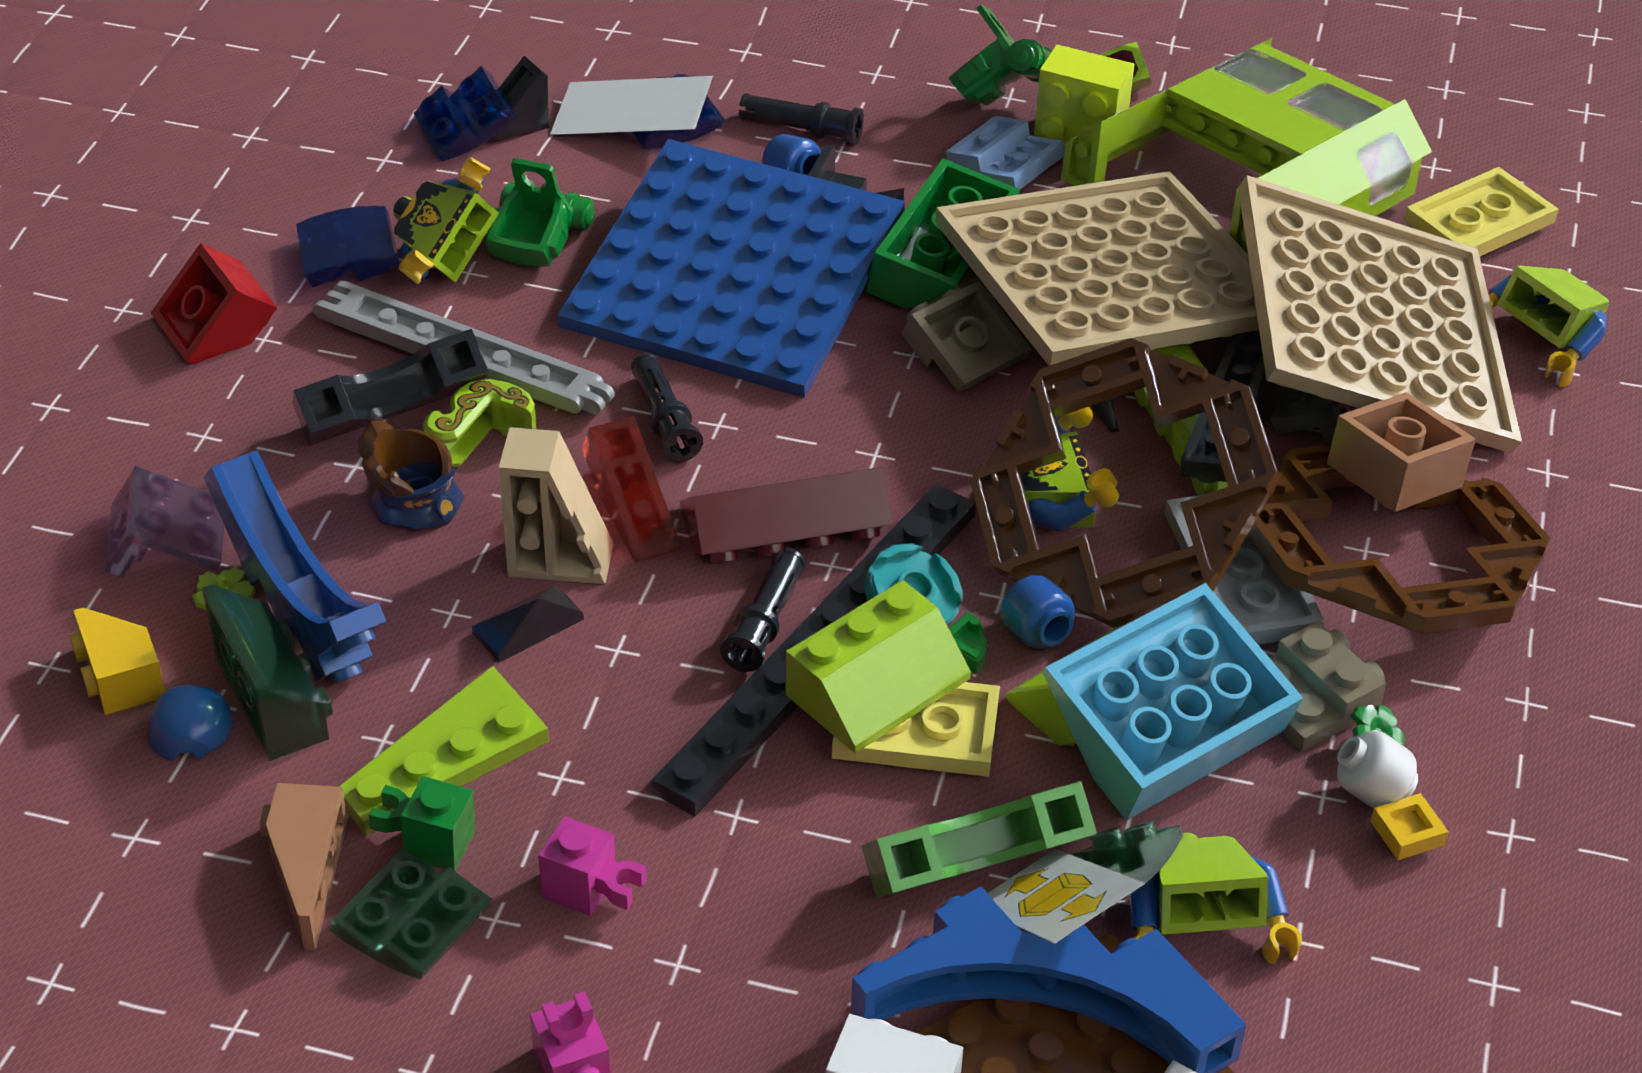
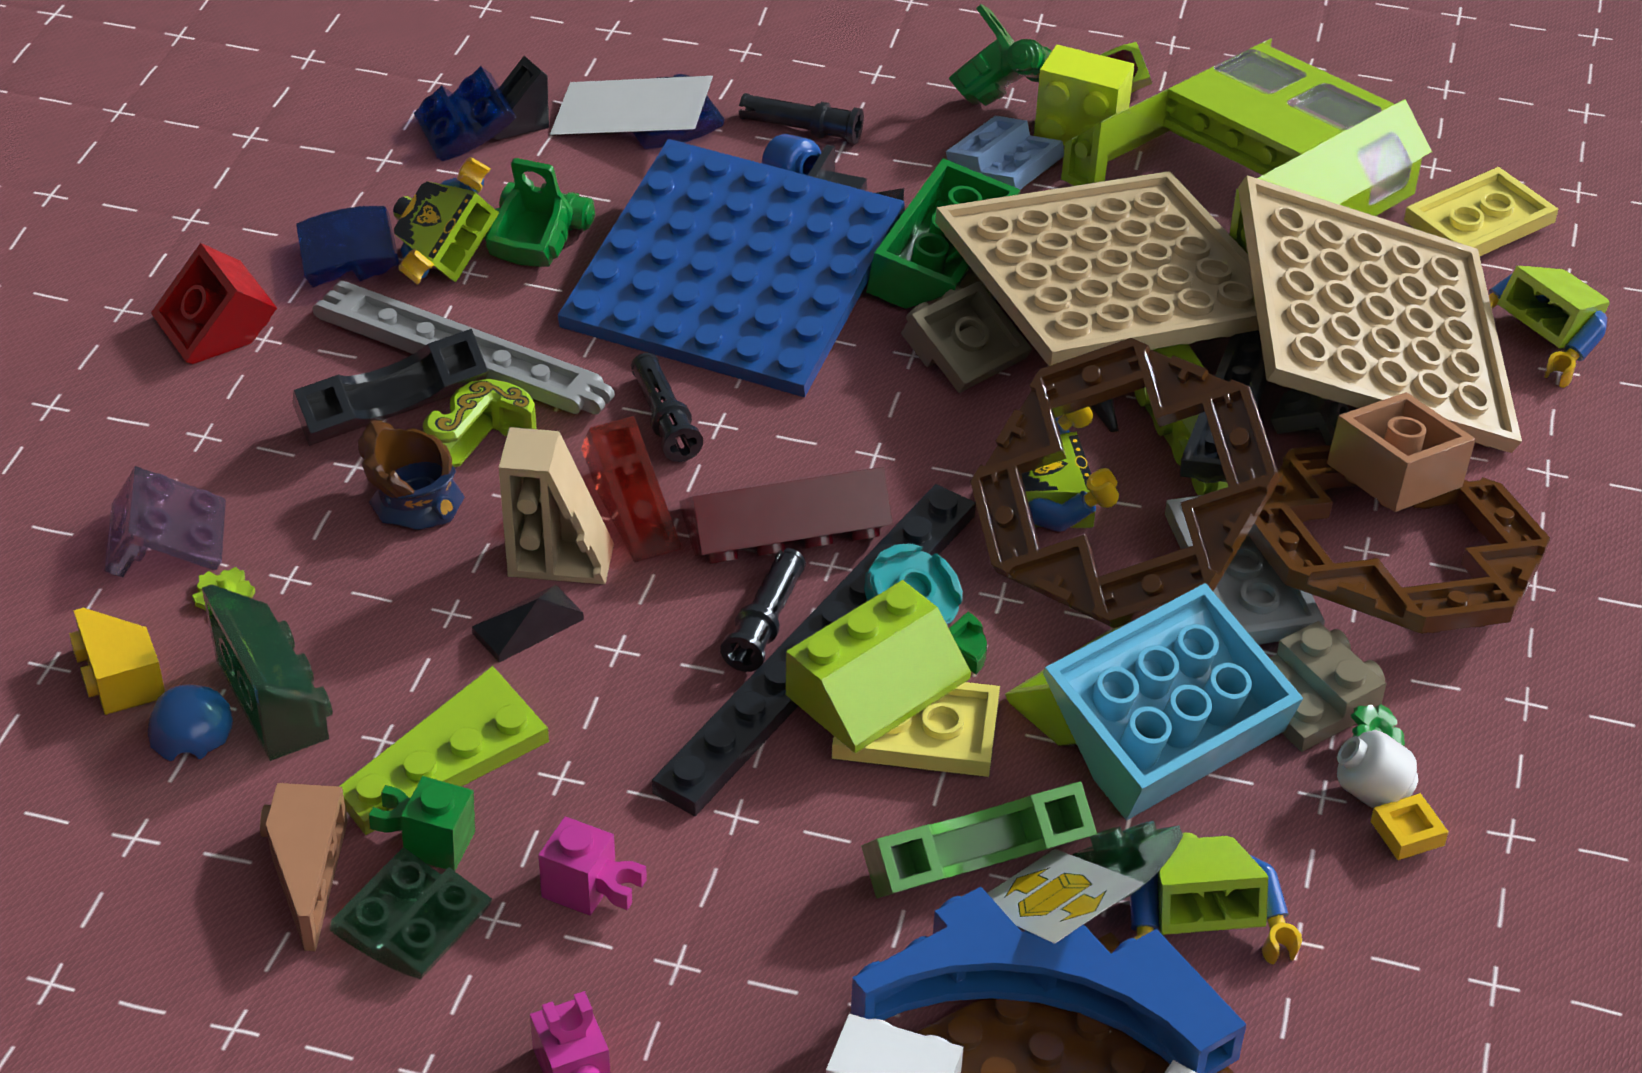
(272, 551): blue arch -> none
(1038, 612): blue head -> none

